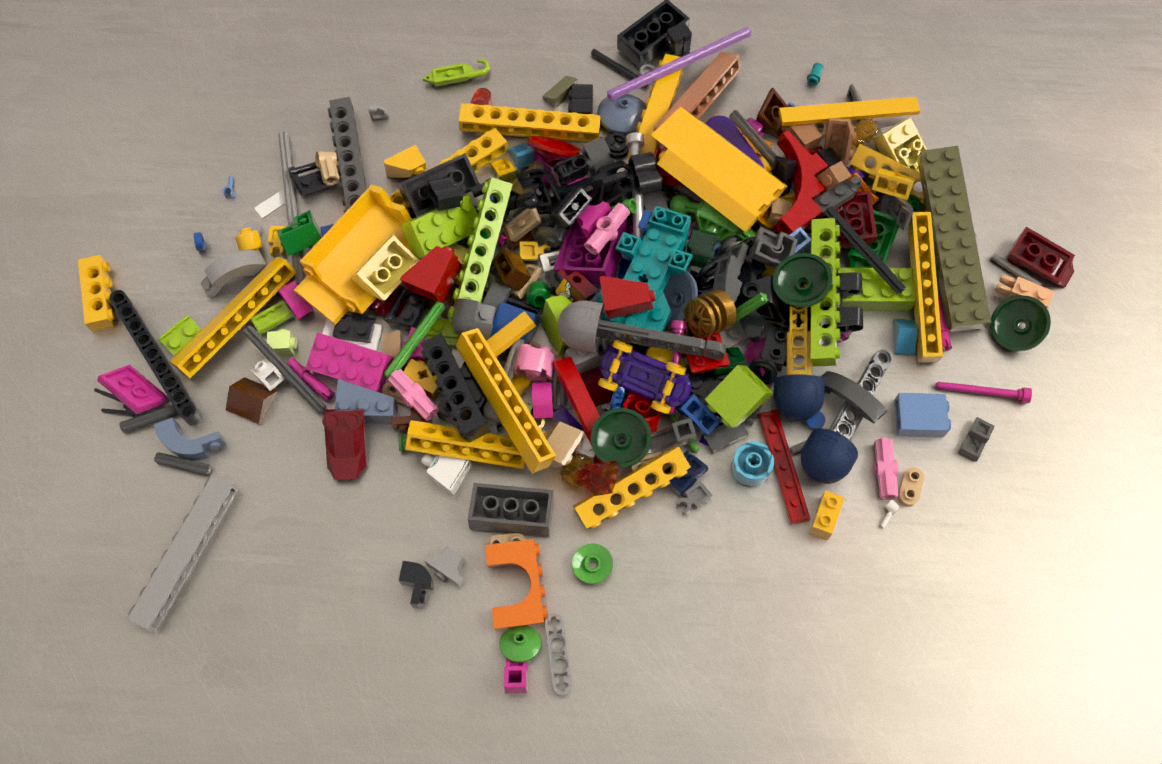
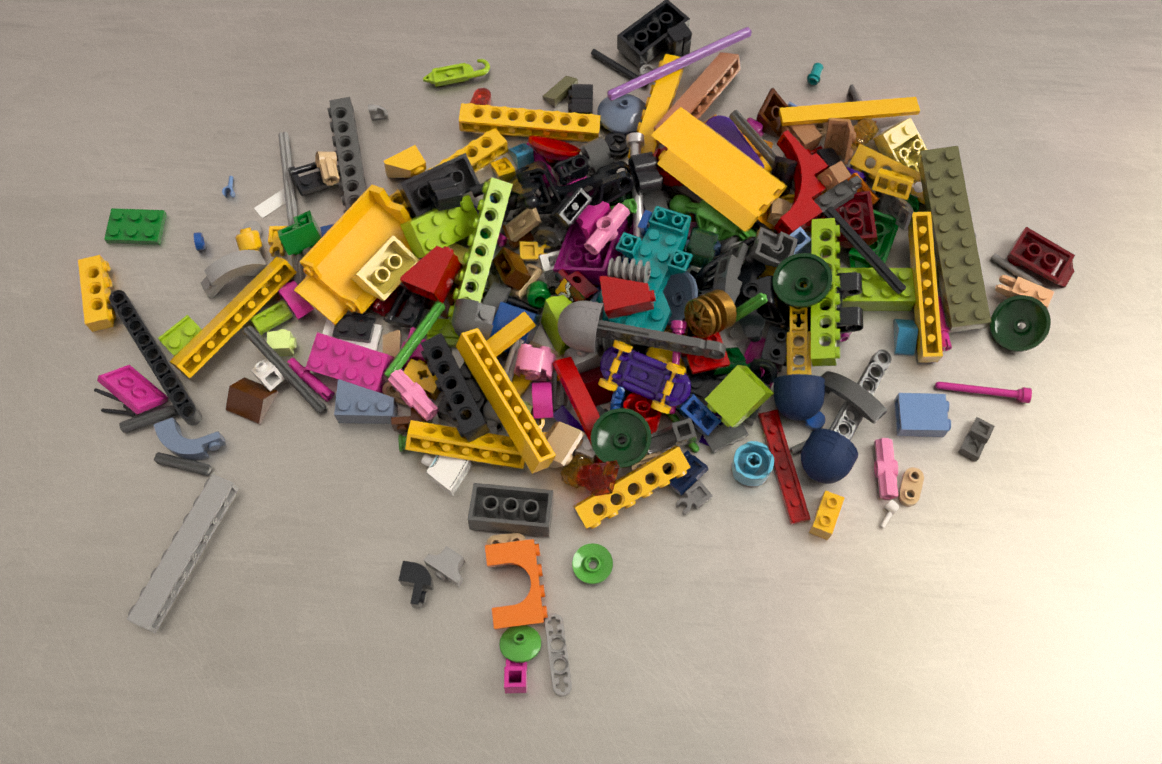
(135, 226): none -> green plate
(345, 442): dark red slope -> none
(630, 271): none -> light grey piece

